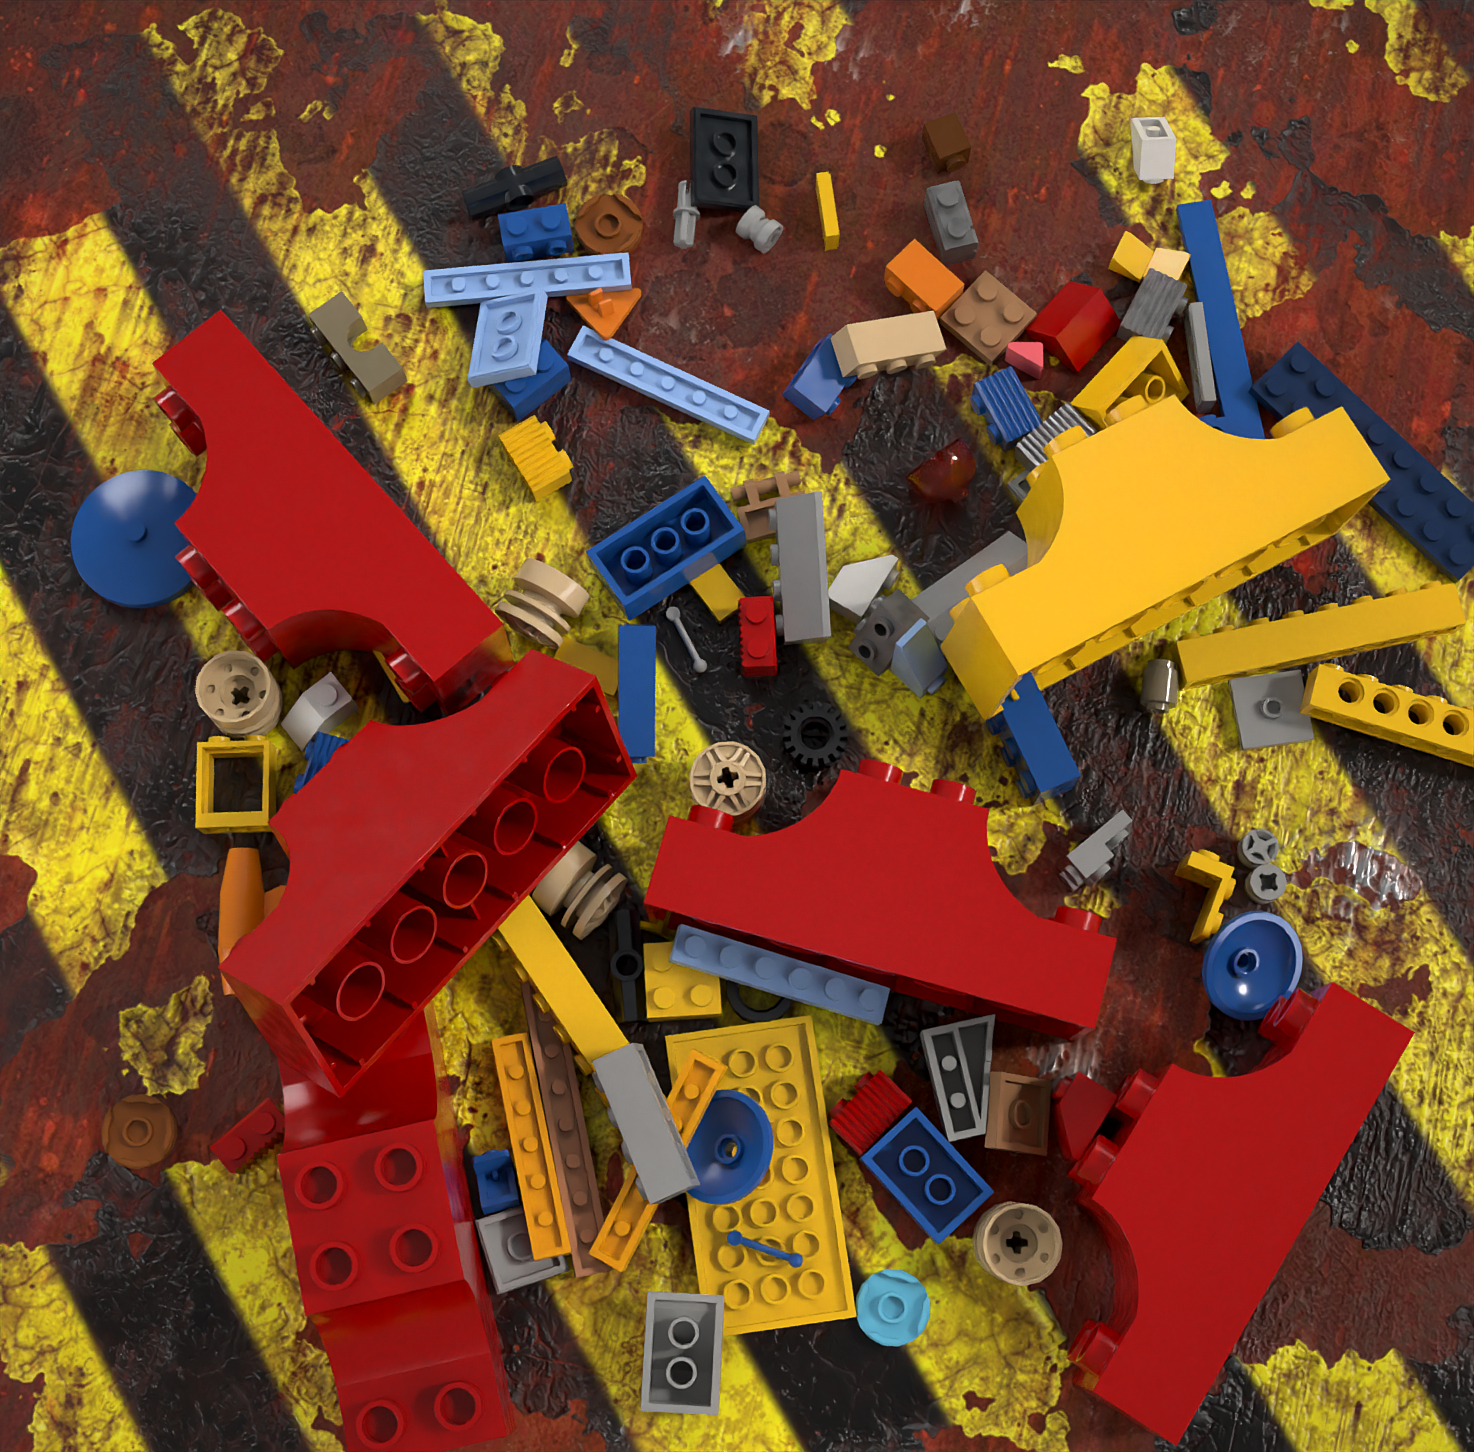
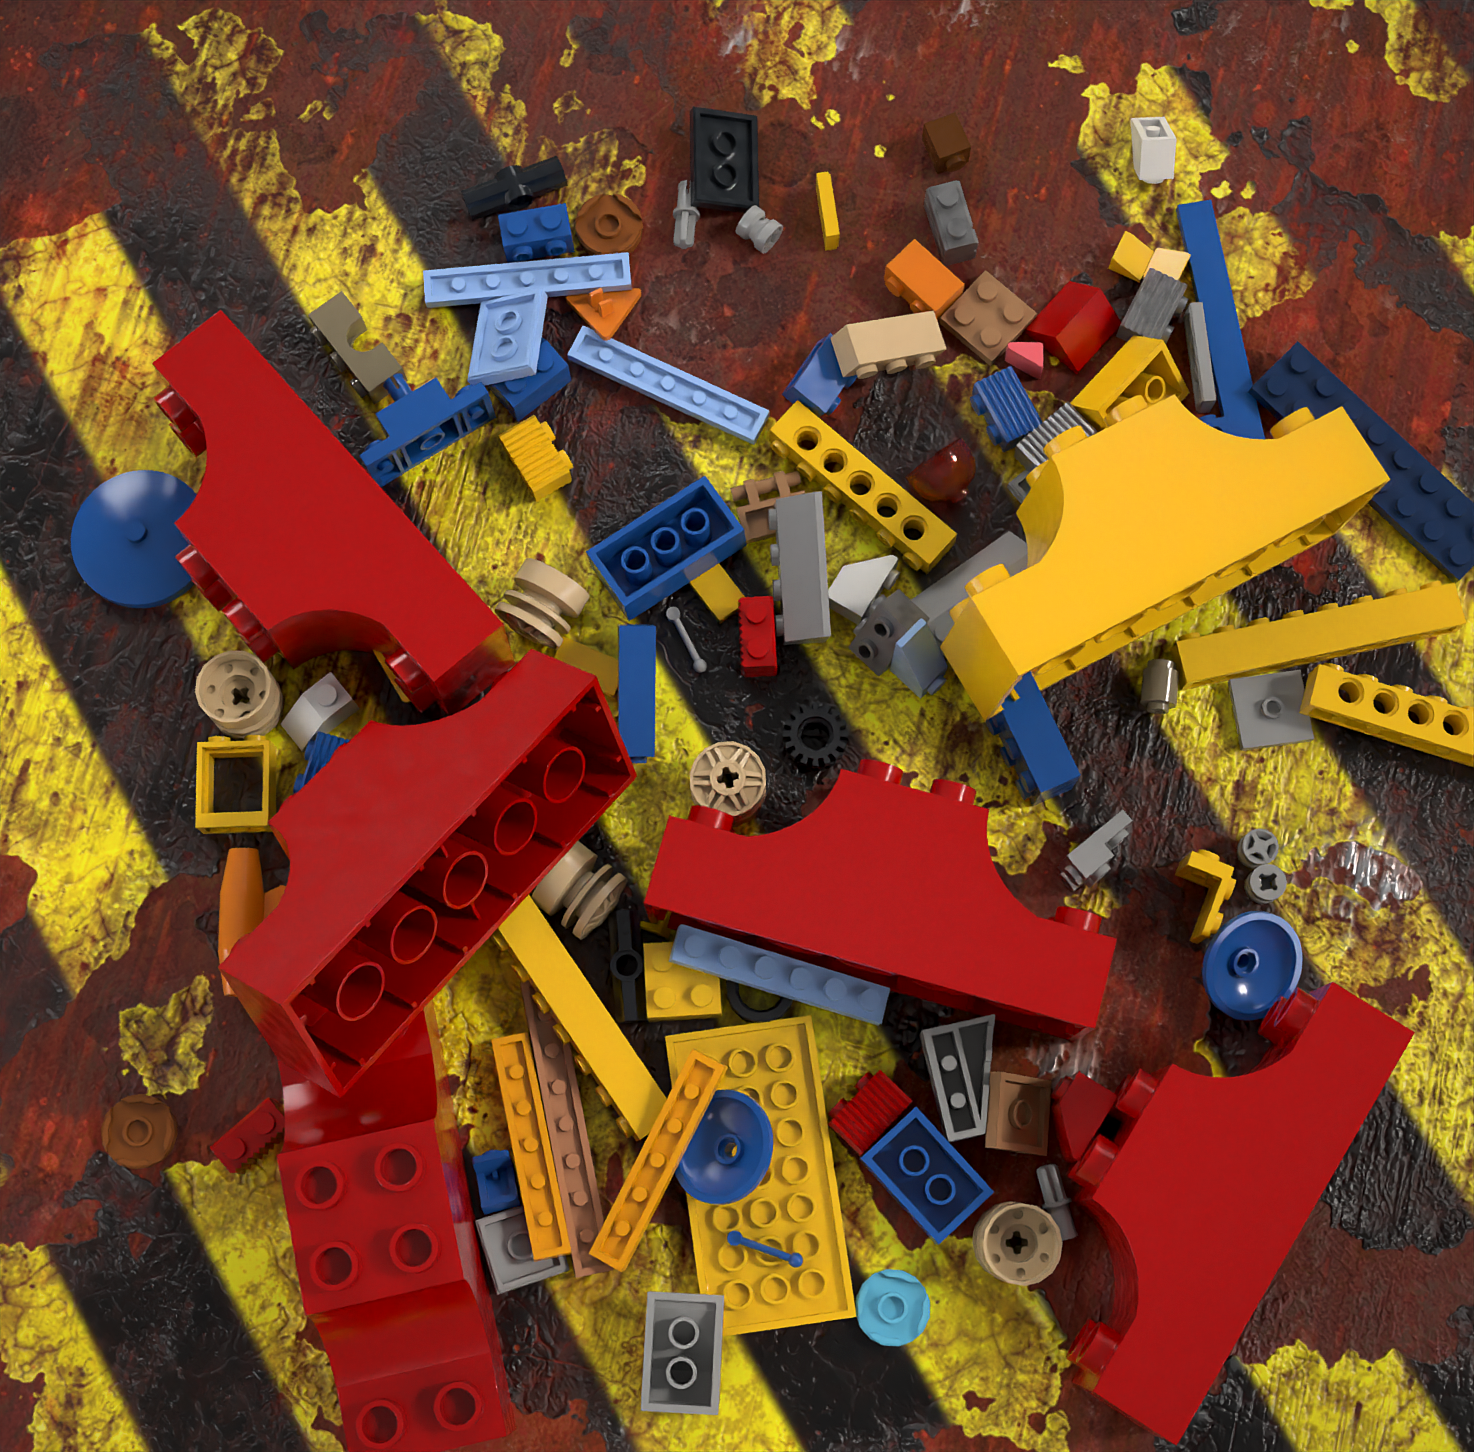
(423, 425): none -> blue brick
(645, 1124): light grey brick -> none
(801, 425): none -> yellow brick
(1056, 1200): none -> light grey axle

